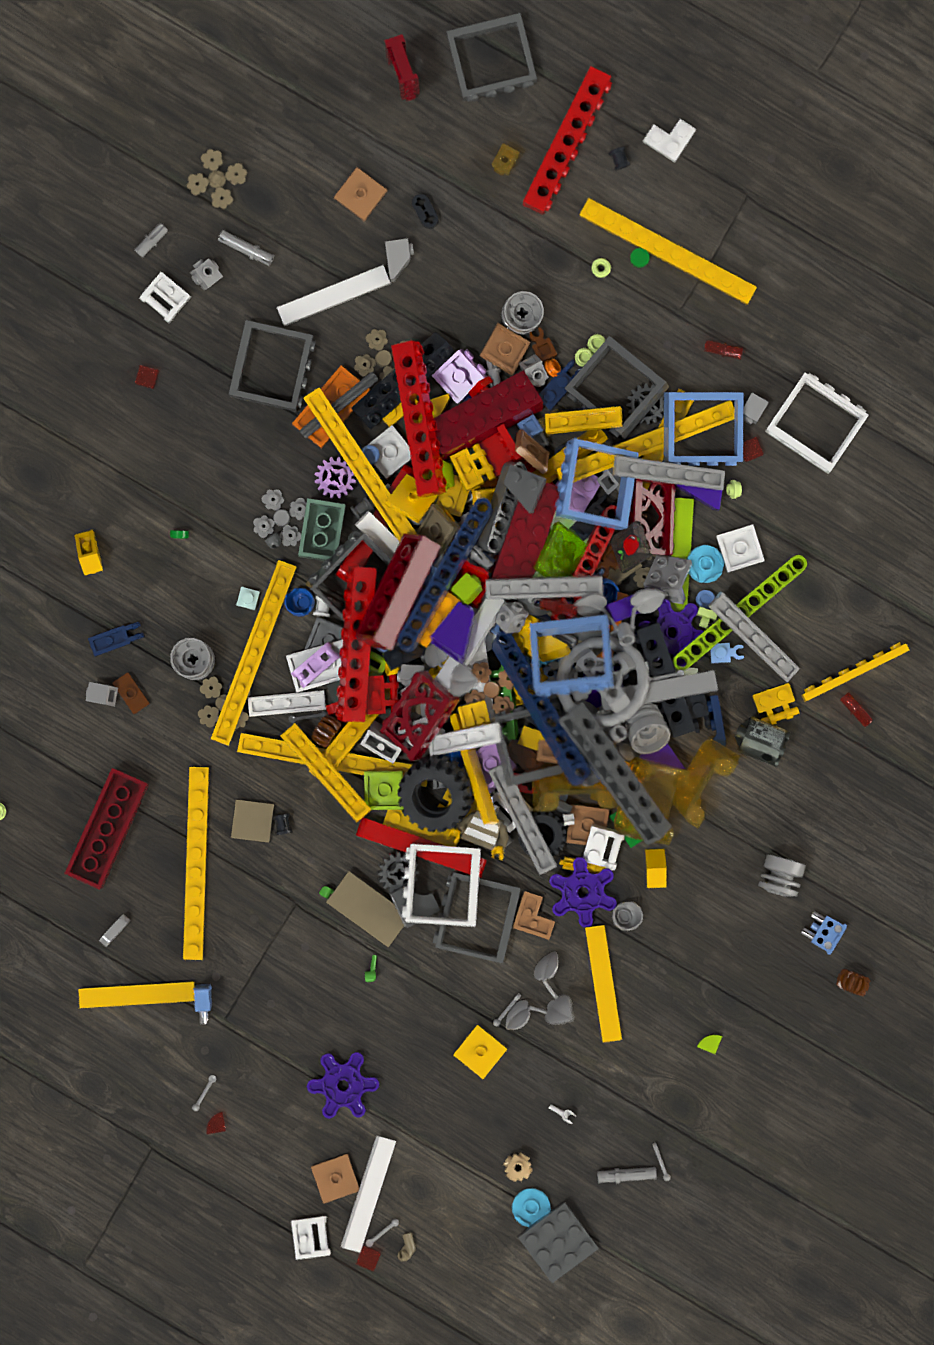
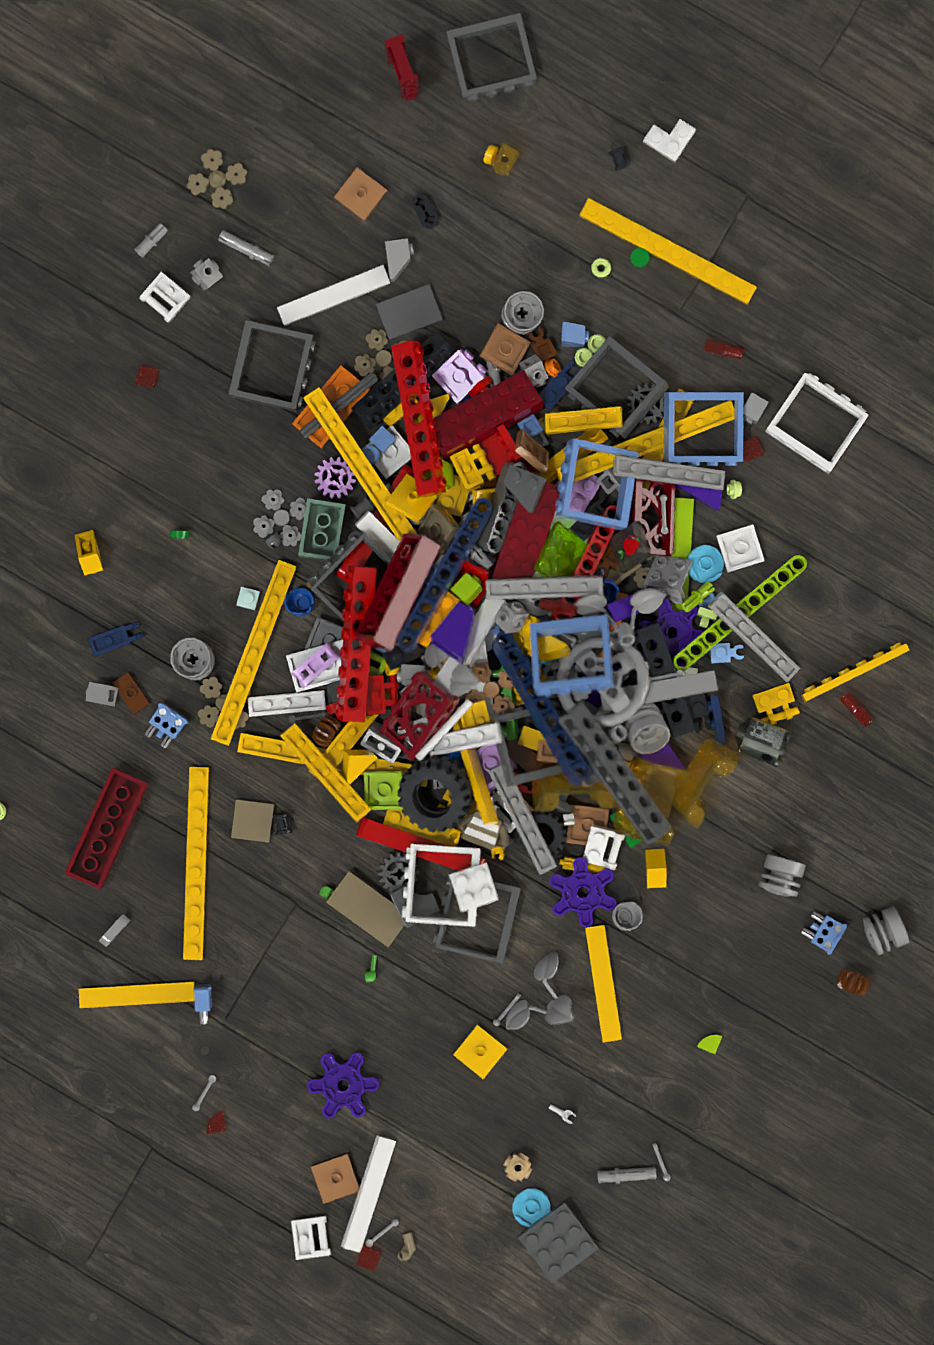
(166, 715): none -> medium blue piece
(321, 608): white bush -> none
(356, 762): none -> yellow slope
(382, 439): none -> medium blue tile
(409, 312): none -> dark grey tile
(443, 730): none -> white bar
(473, 887): none -> white plate
(490, 154): none -> yellow tile
(527, 917): medium nougat plate -> none
(573, 335): none -> medium blue slope
(593, 78): red brick -> none
(664, 530): none -> light grey hinge
(697, 596): none -> lime axle
(886, 930): none -> light grey wheel

